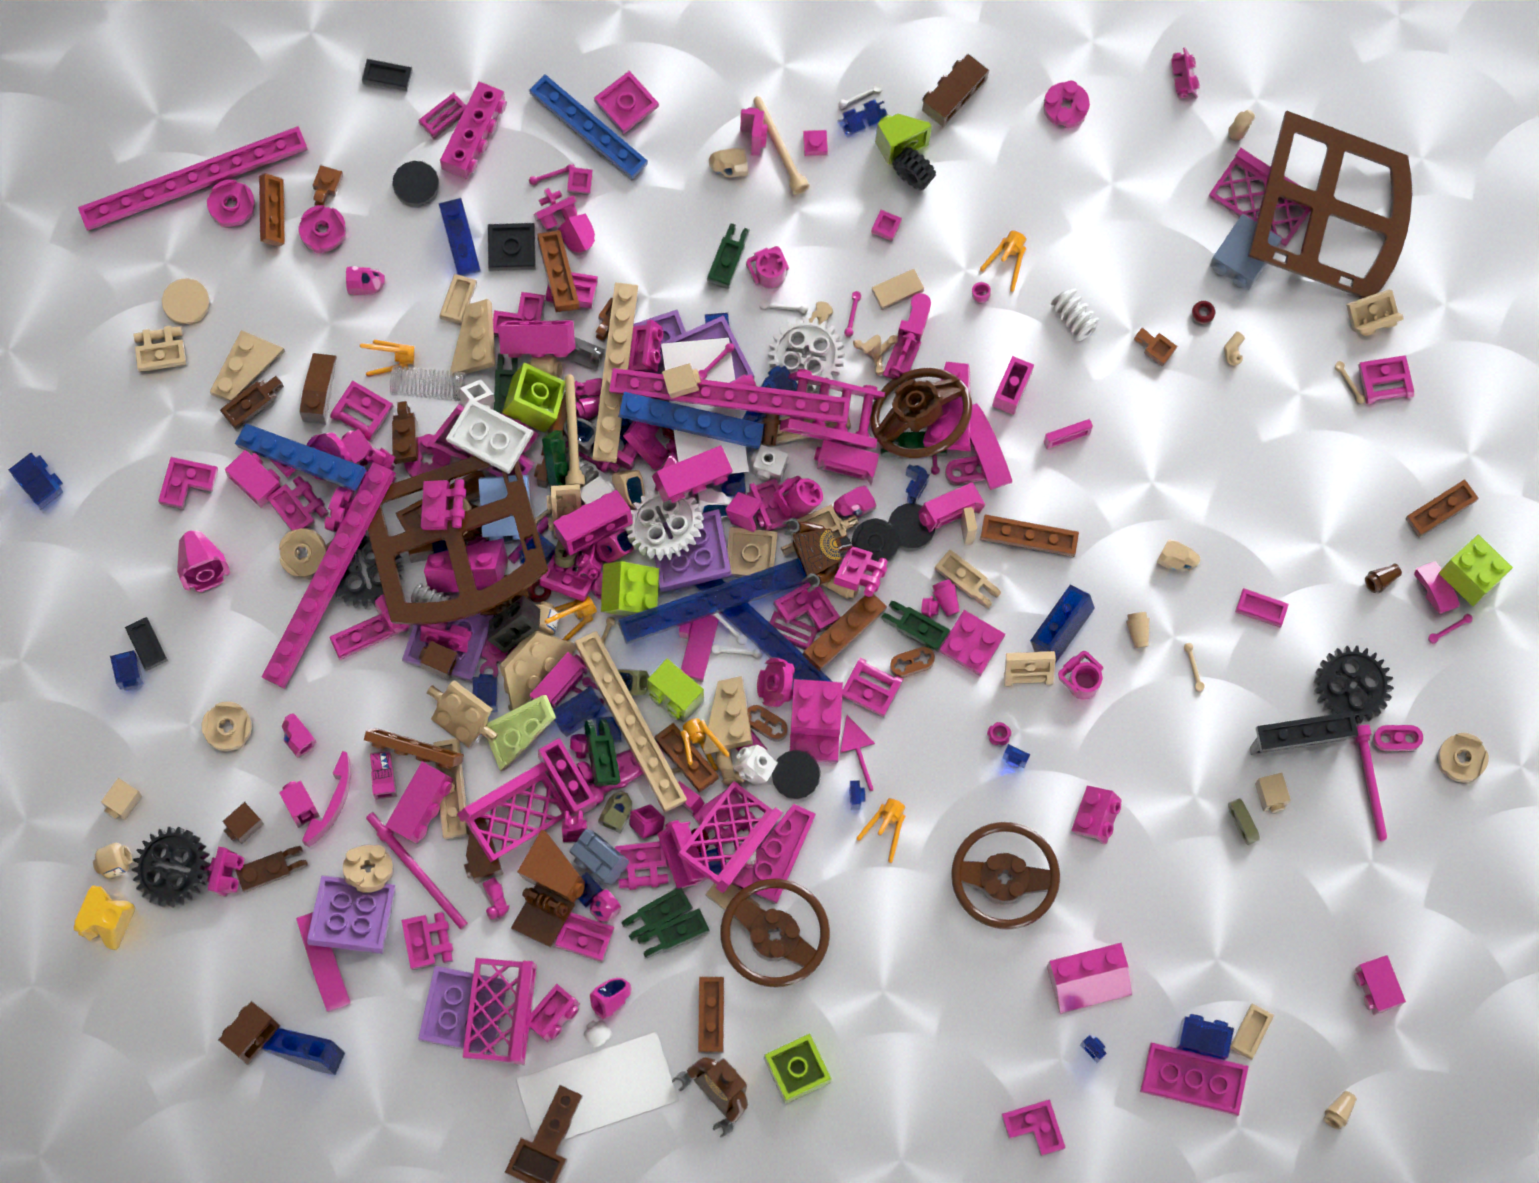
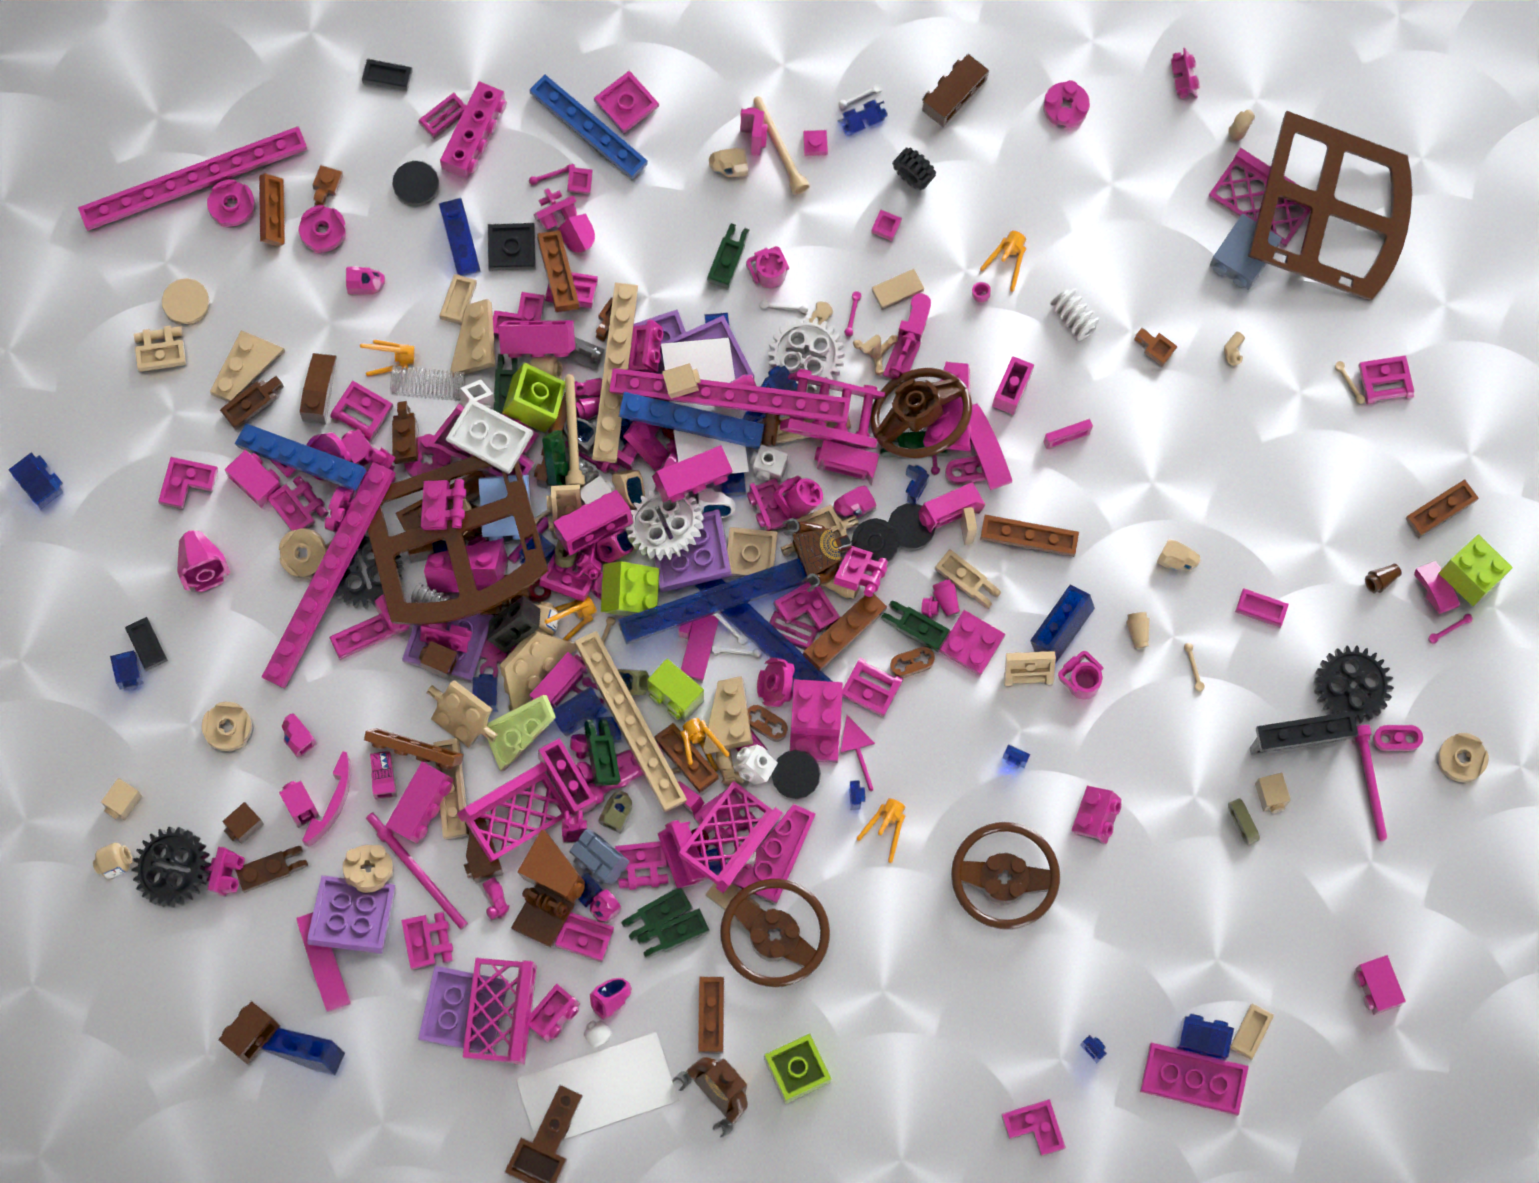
(103, 917): yellow piece -> none
(646, 821): dark pink slope -> none
(728, 348): dark pink hinge -> none
(742, 510): dark pink panel -> none
(899, 132): lime slope -> none
(1003, 729): dark pink plate -> none
(1090, 977): dark pink slope -> none
(1206, 306): dark red plate -> none
(1340, 1110): tan cone -> none
(1373, 313): tan bracket -> none

